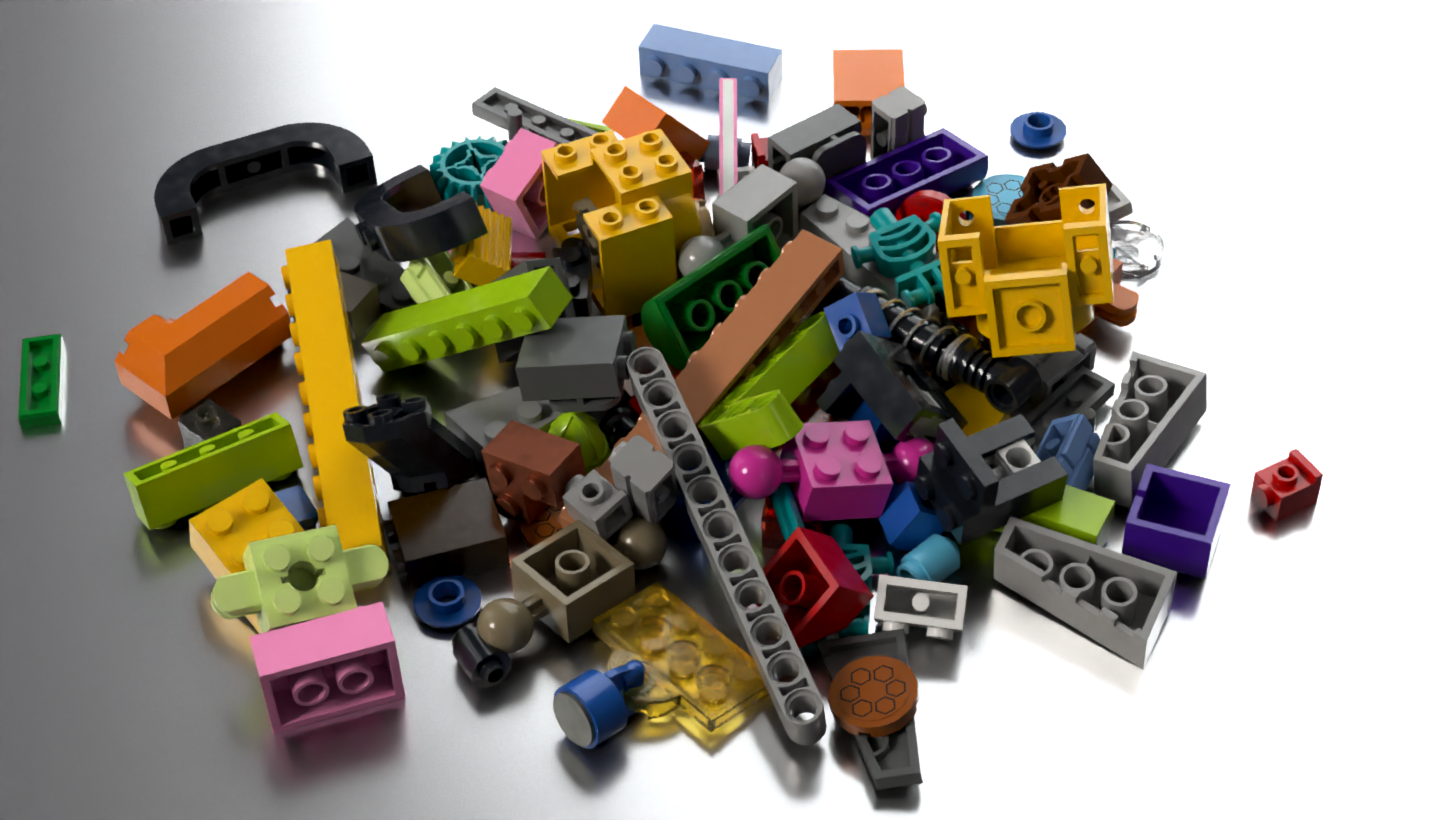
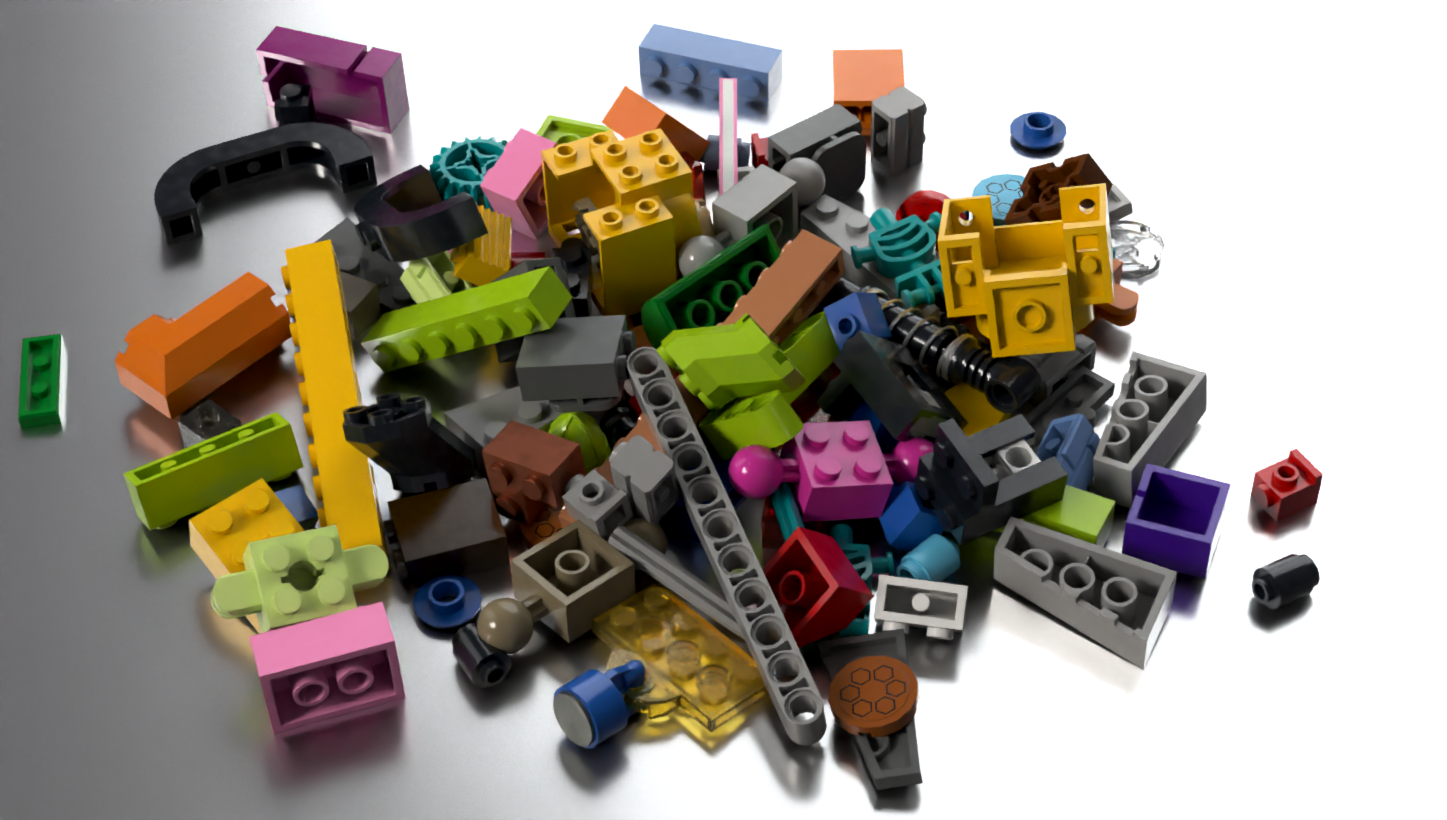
(295, 105): none -> black brick
(344, 77): none -> magenta piece
(515, 113): plate -> none
(674, 577): none -> light grey axle
(729, 362): none -> lime brick
(929, 163): dark purple brick -> none
(1285, 580): none -> black brick

